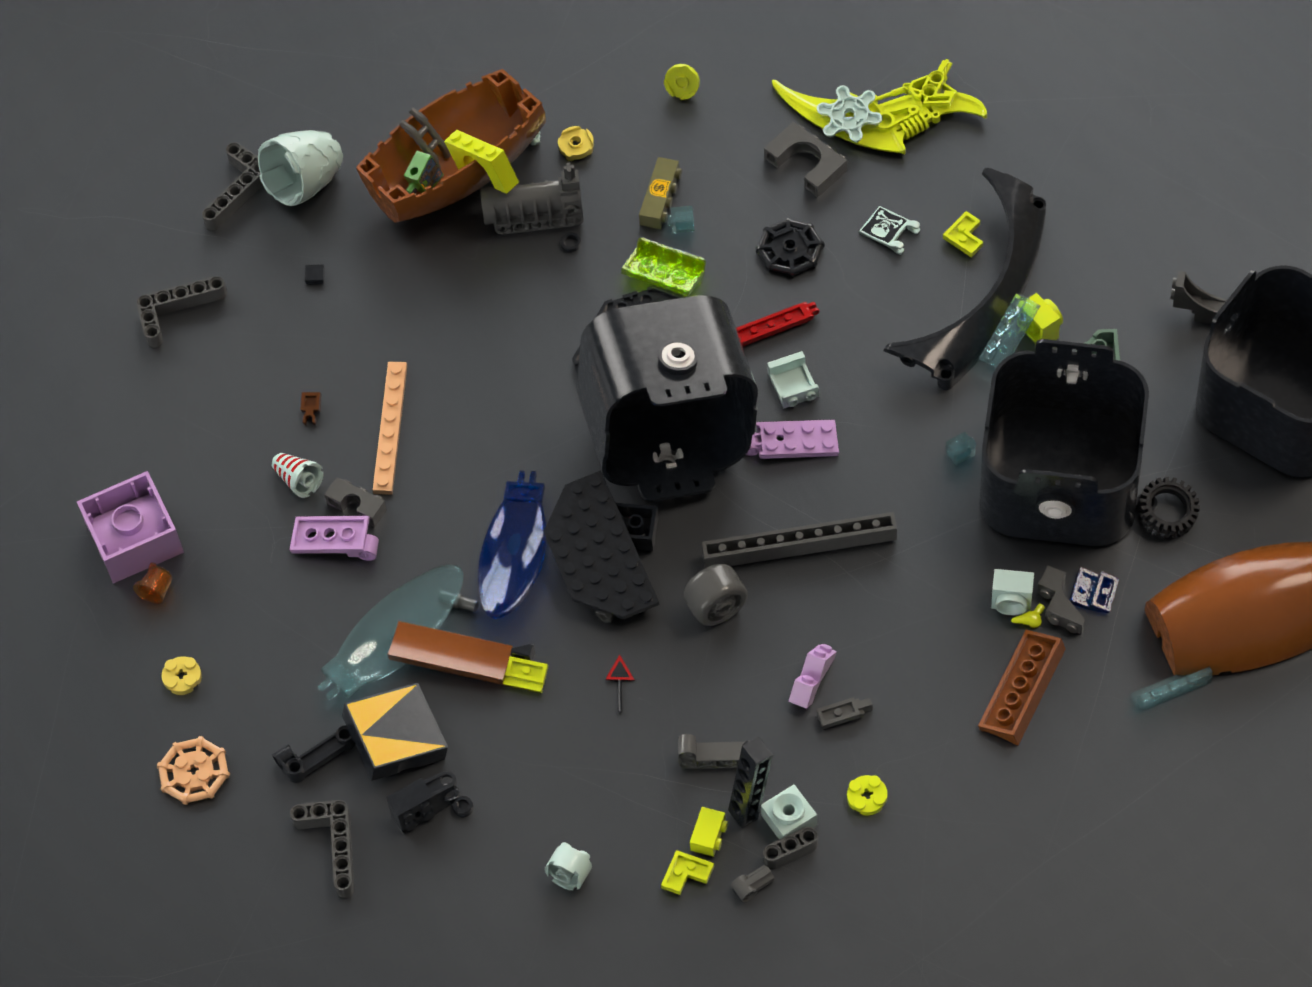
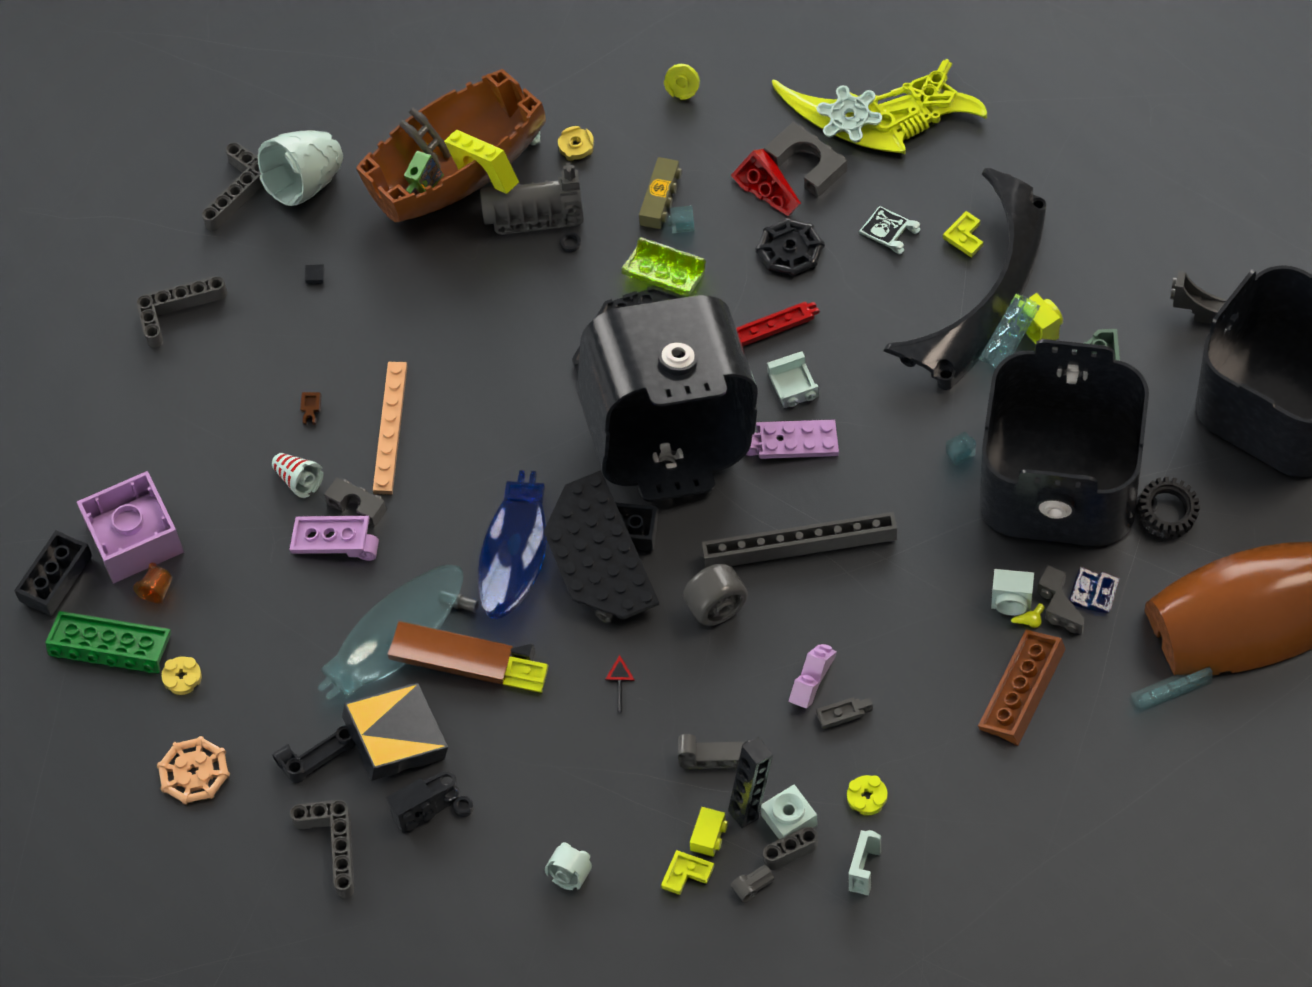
(53, 573): none -> black brick
(107, 642): none -> green bracket
(765, 180): none -> red wedge
(858, 878): none -> light aqua panel

